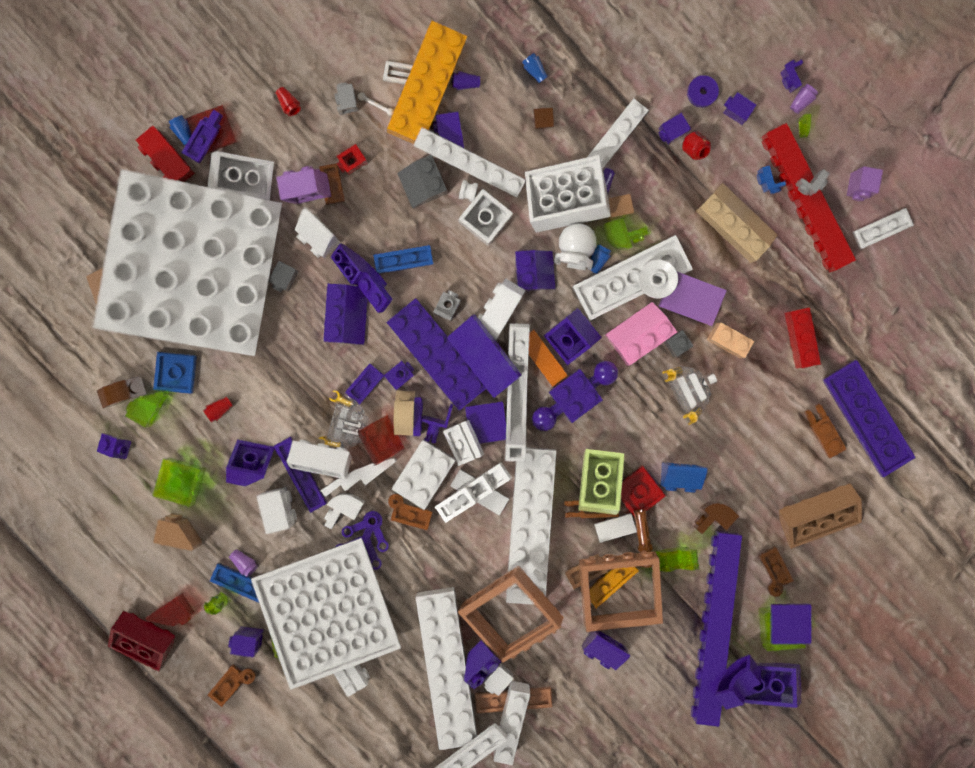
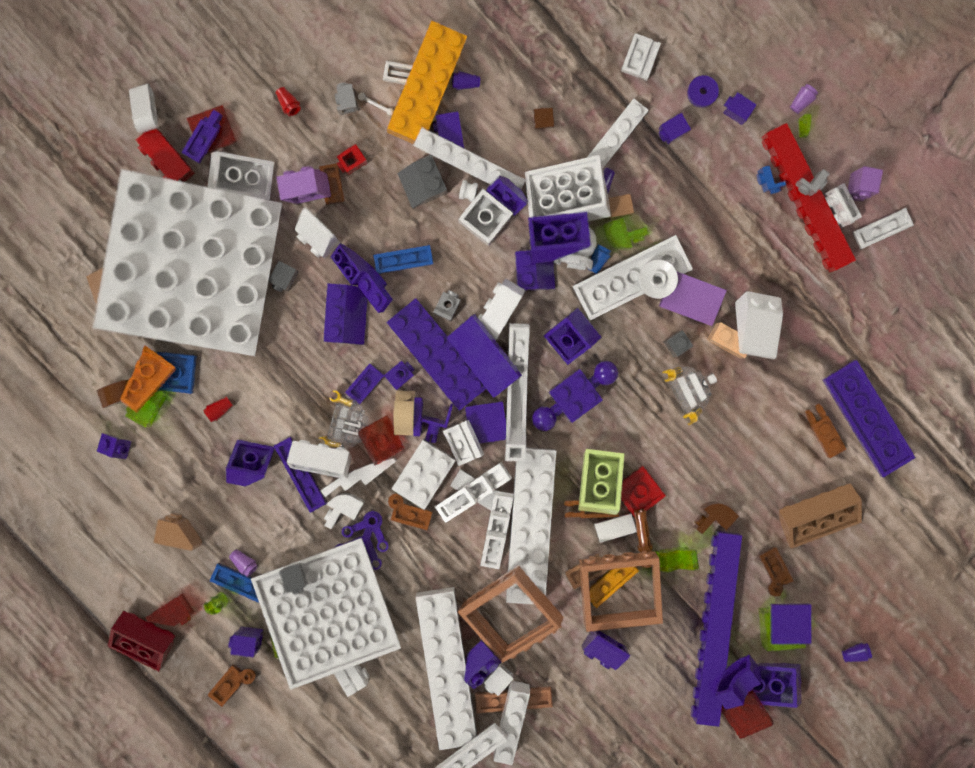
(143, 108): none -> white beam
(149, 375): none -> orange wing
(179, 482): clear neon green brick -> none
(180, 129): blue cone -> none
(276, 510): white brick -> none
(293, 578): none -> dark grey brick
(497, 529): none -> white slope
(507, 194): none -> dark purple slope
(534, 67): blue cone -> none
(545, 360): orange tile -> none
(558, 236): none -> dark purple slope
(640, 56): none -> white plate
(641, 333): bright pink slope -> none
(682, 476): blue slope -> none
(696, 145): red head -> none
(737, 223): tan slope -> none
(748, 717): none -> clear red tile
(759, 324): none -> white slope
(790, 78): dark purple bracket -> none
(802, 338): red brick -> none
(842, 205): none -> white bracket
(857, 653): none -> dark purple cone

